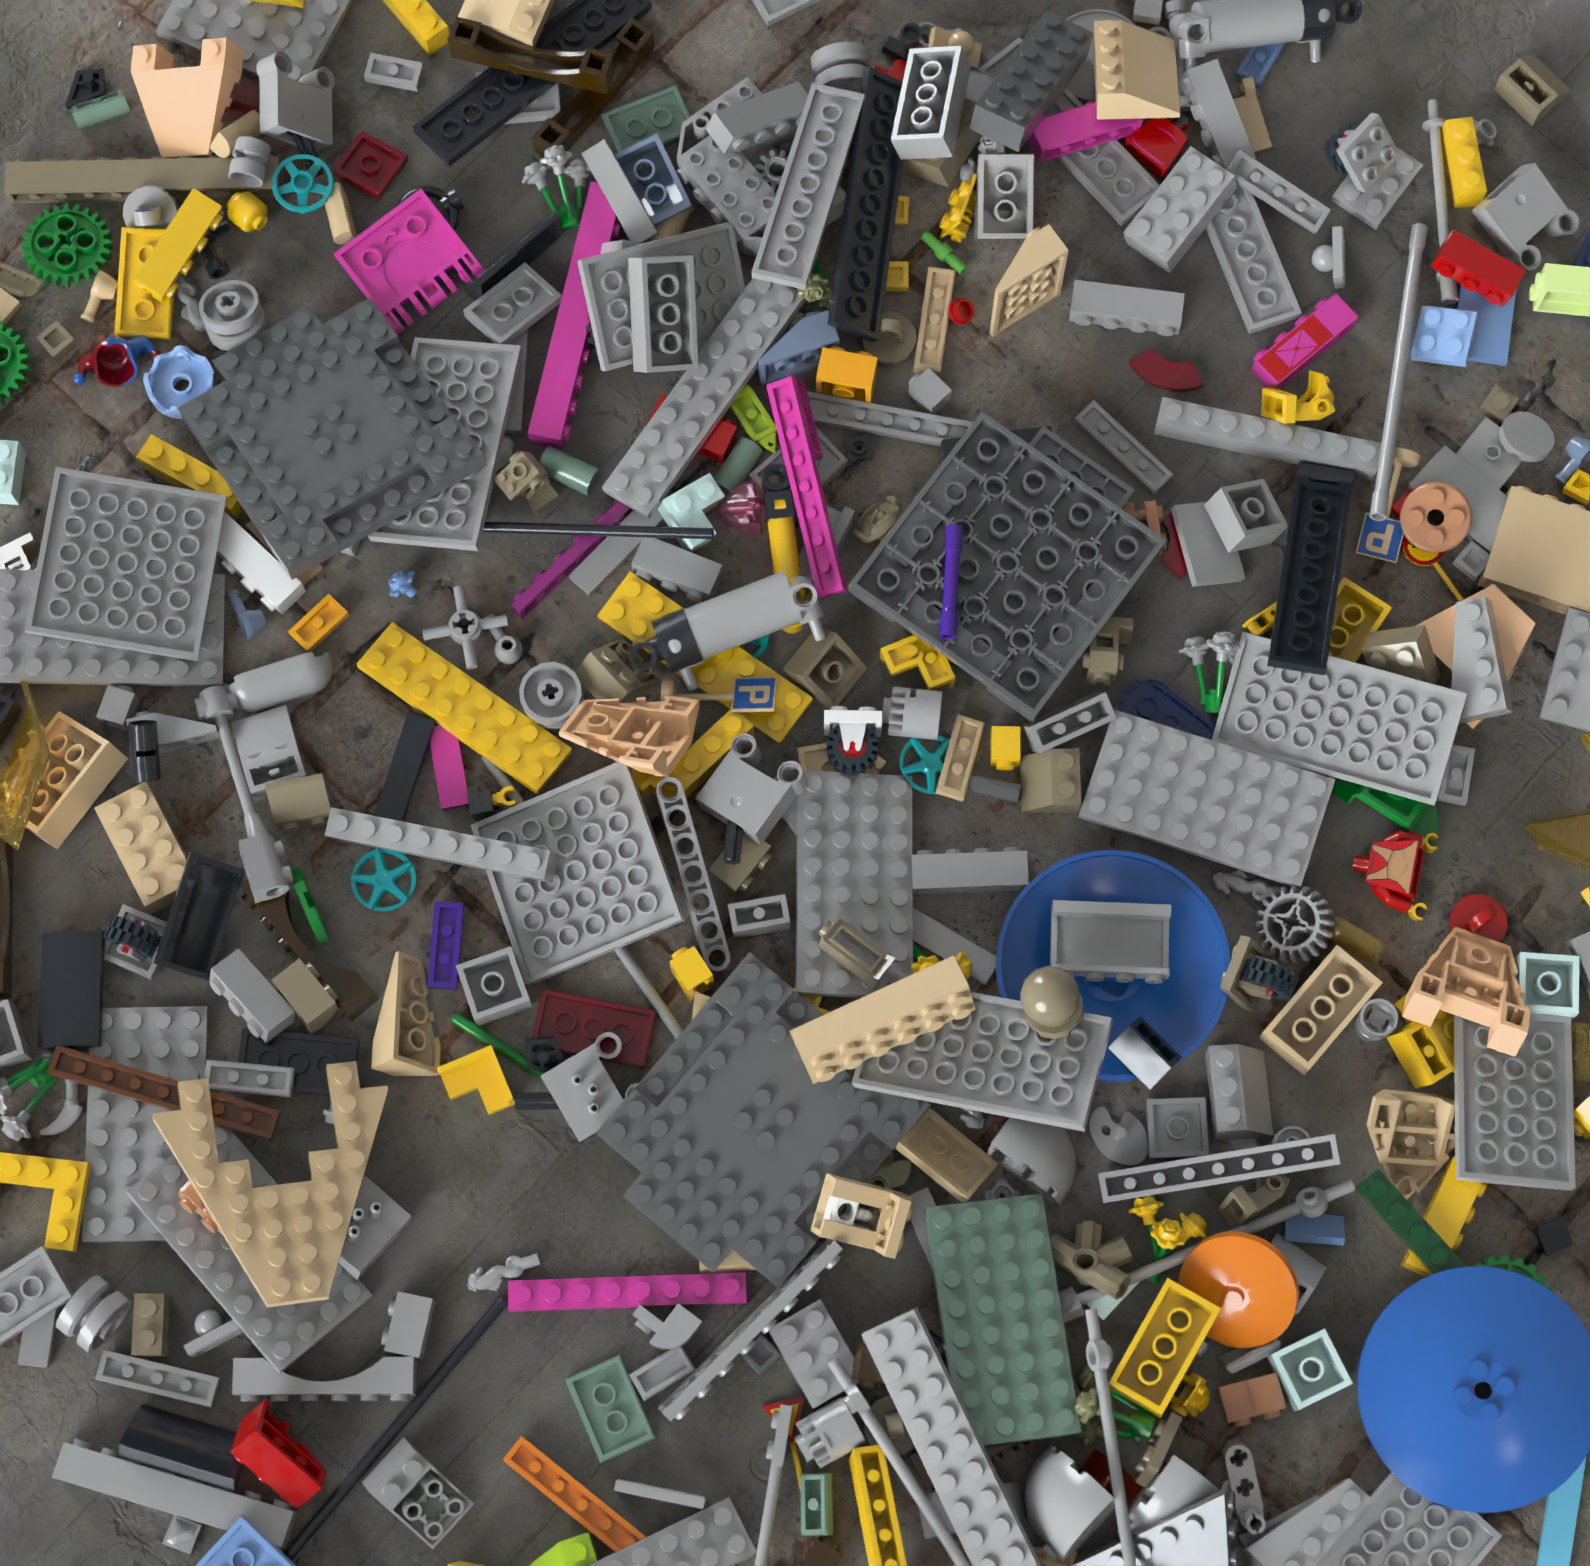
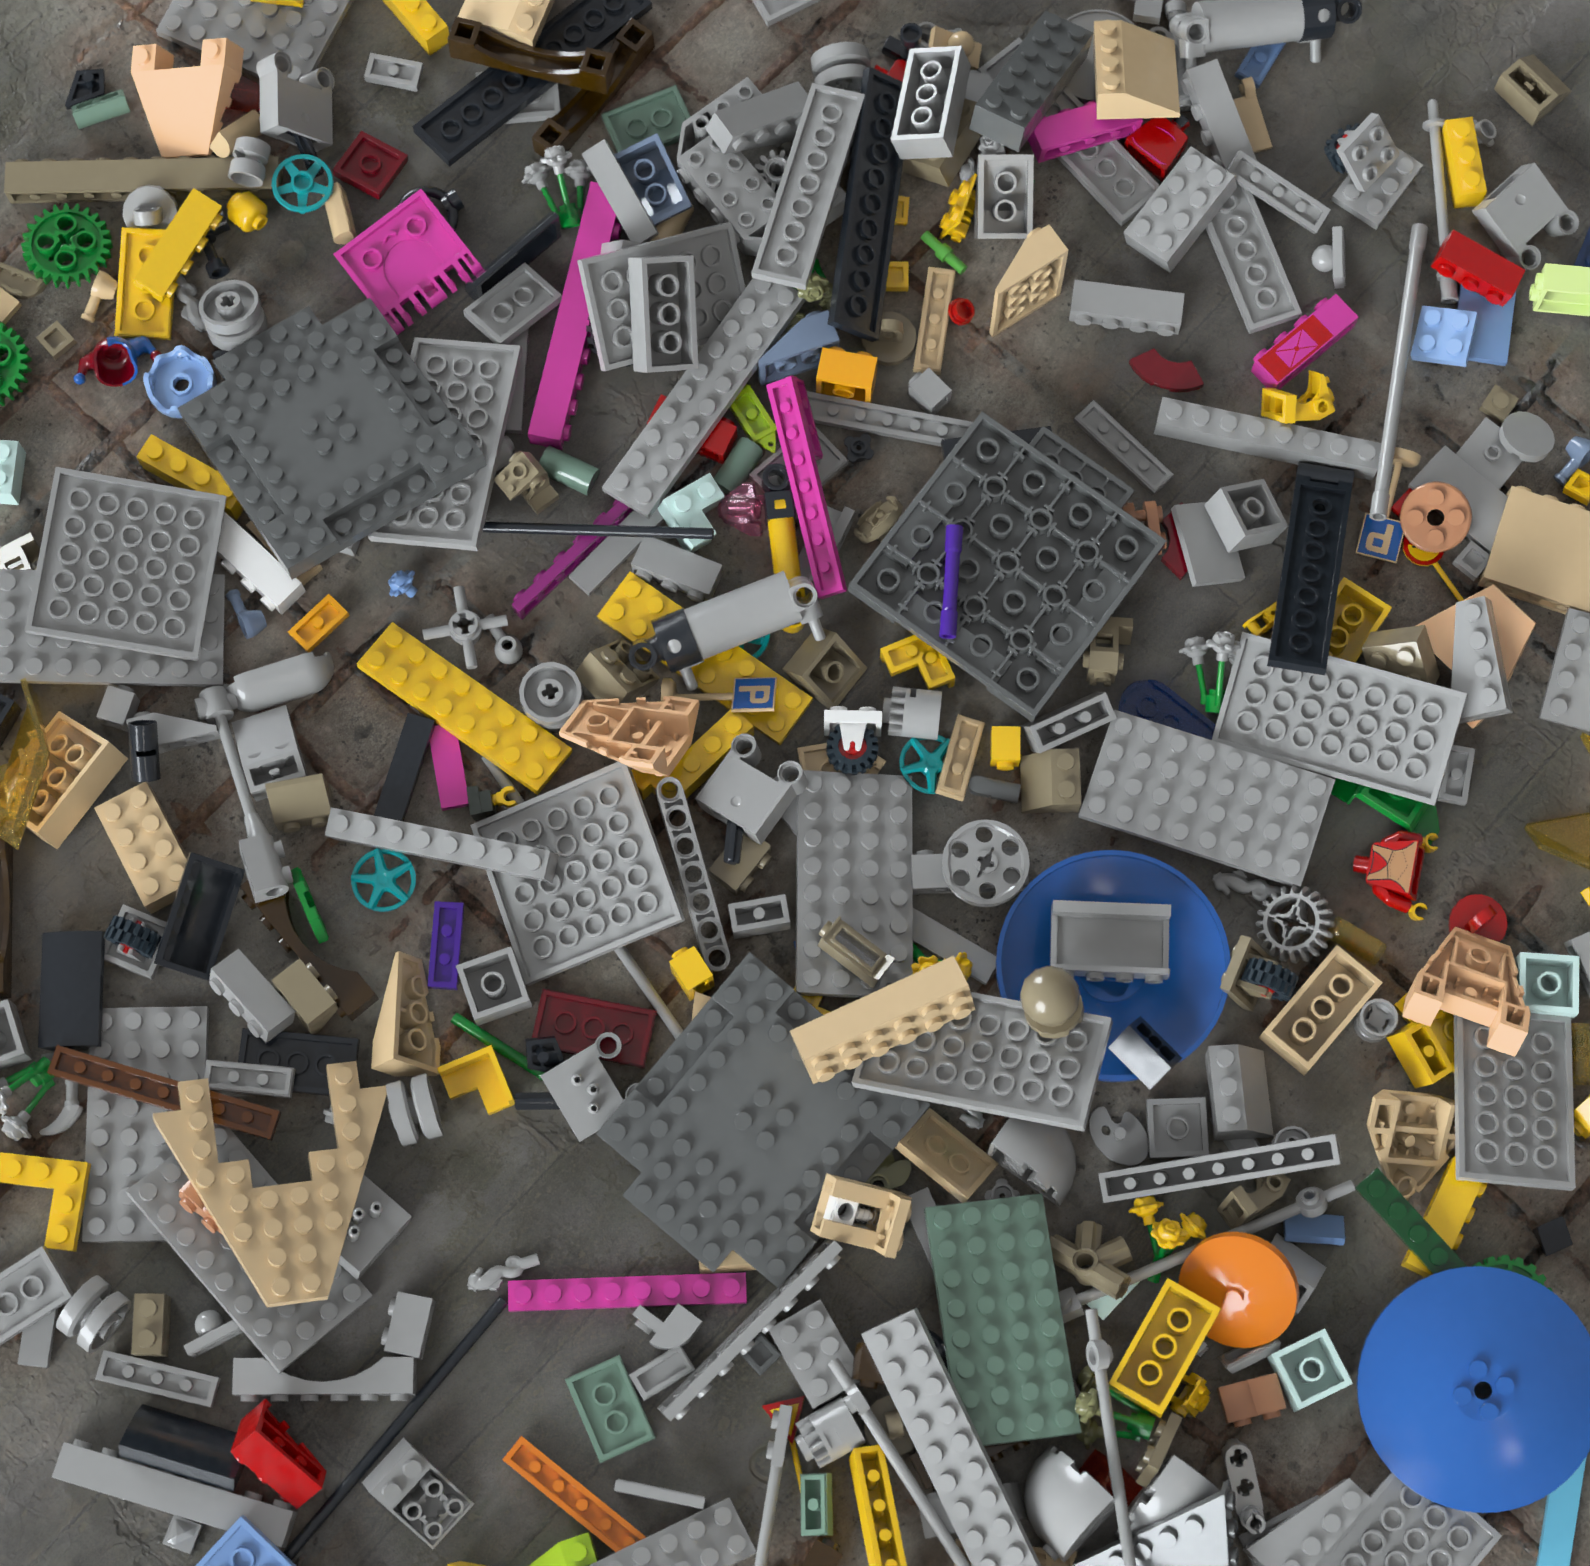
(410, 1111): none -> light grey wheel
(980, 850): none -> light grey wedge

